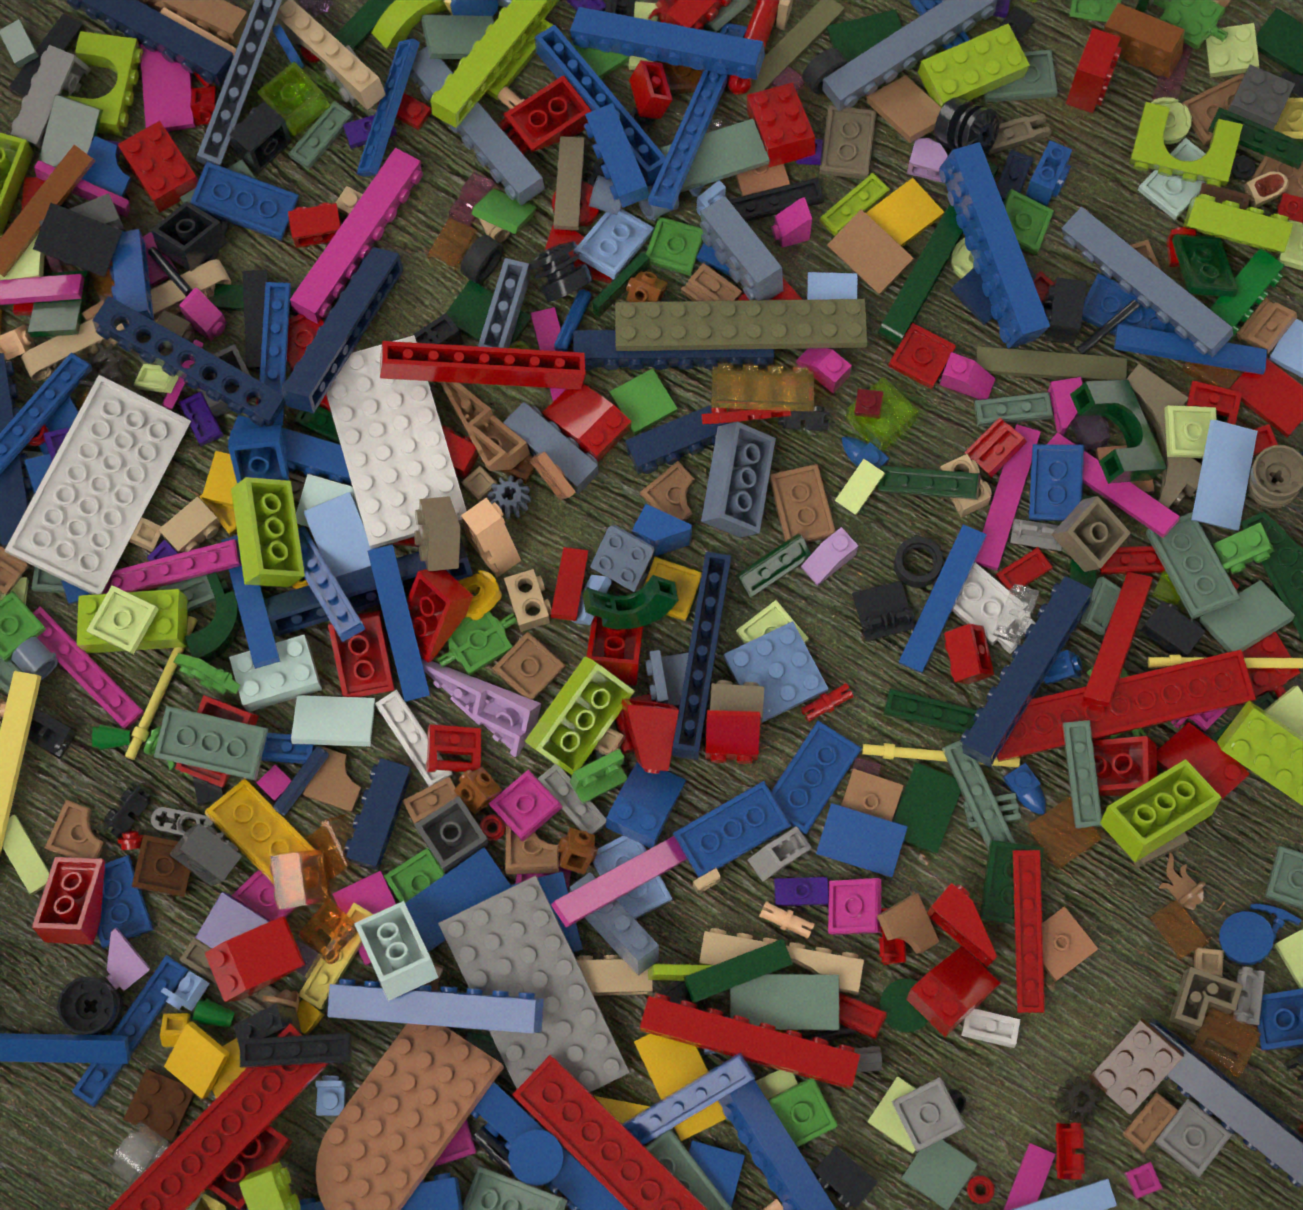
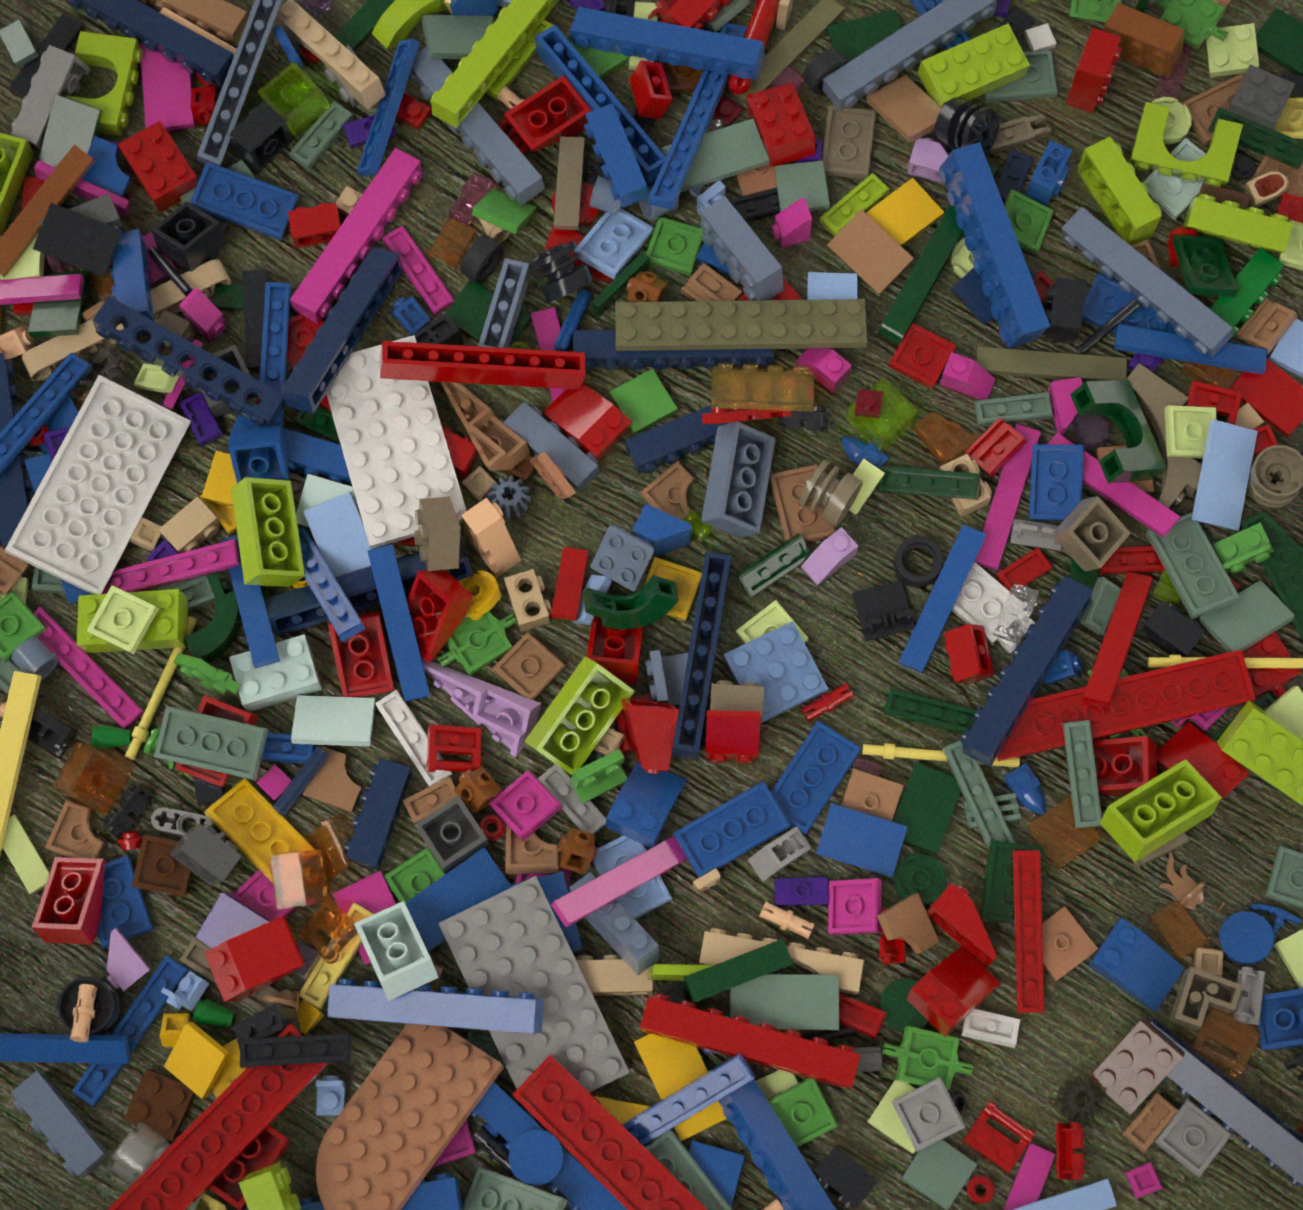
(59, 1124): none -> sand blue brick
(83, 1013): none -> light nougat pin
(91, 778): none -> clear orange slope
(409, 314): none -> blue bracket
(419, 271): none -> dark pink tile
(699, 528): none -> clear neon green bush
(727, 111): none -> dark red plate
(802, 181): none -> sand green tile
(830, 492): none -> dark tan wheel
(920, 875): none -> dark green tile
(926, 1057): none -> bright green plate
(943, 437): none -> clear orange wing
(994, 1144): none -> red plate
(1040, 38): none -> white tile
(1119, 191): none -> lime brick
(1136, 964): none -> blue slope
(1148, 361): none -> dark purple plate
(1248, 417): none -> tan tile

